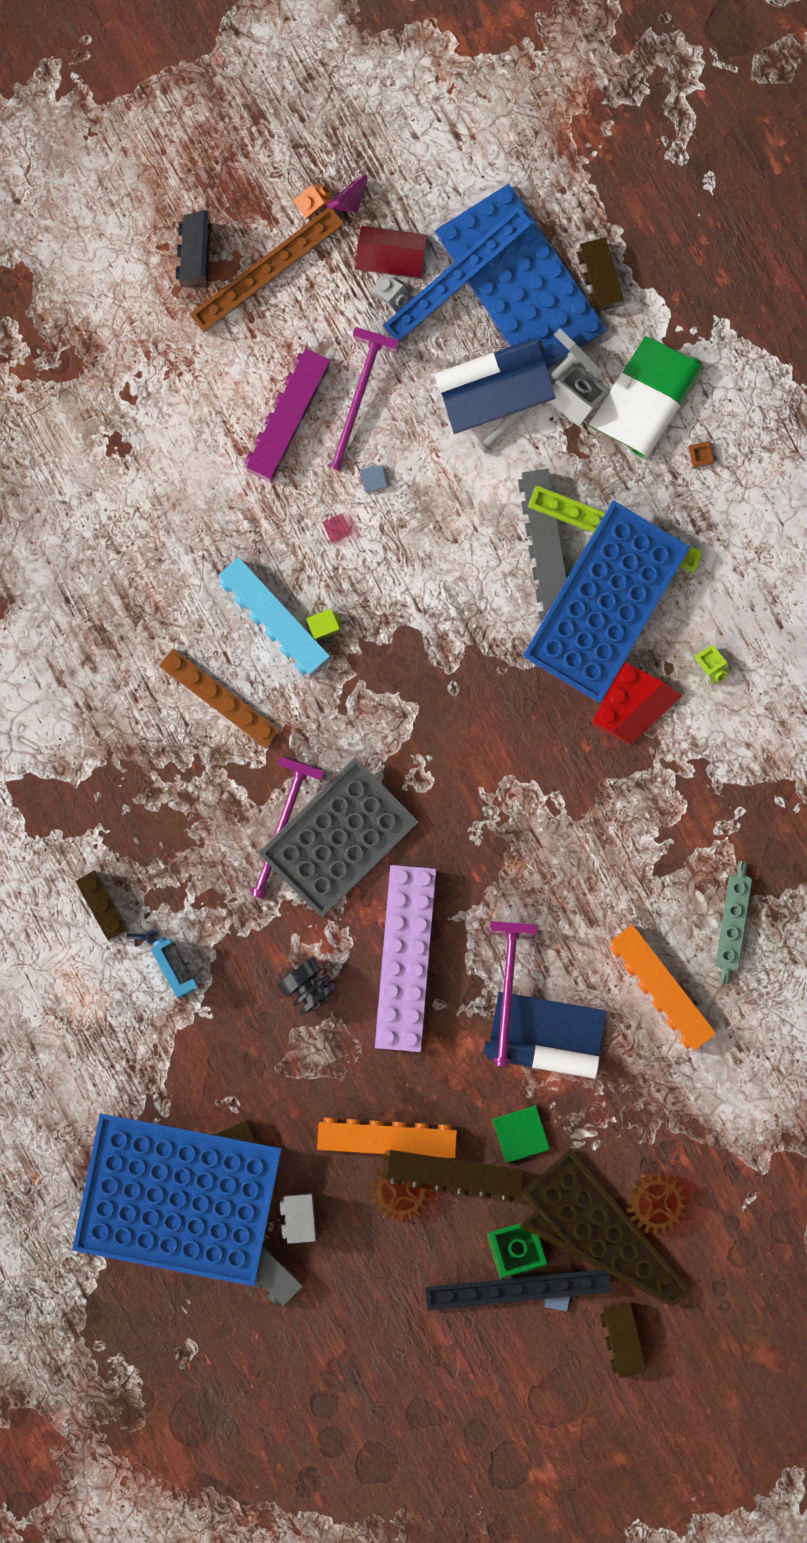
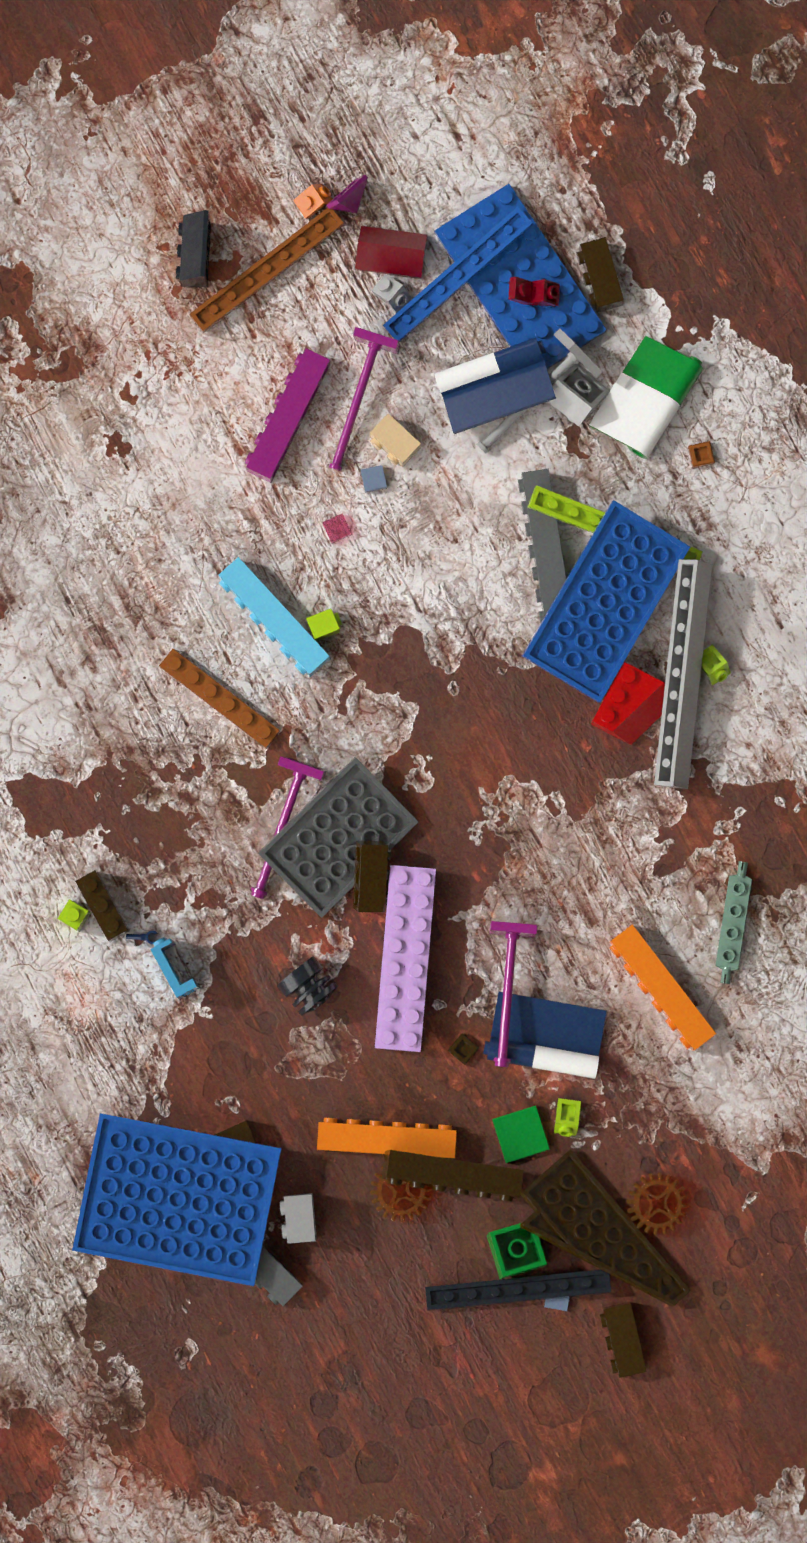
(74, 915): none -> lime brick
(371, 876): none -> dark brown brick
(394, 441): none -> tan brick
(463, 1049): none -> dark brown tile
(534, 292): none -> dark red slope
(567, 1117): none -> lime bracket
(683, 674): none -> light grey brick

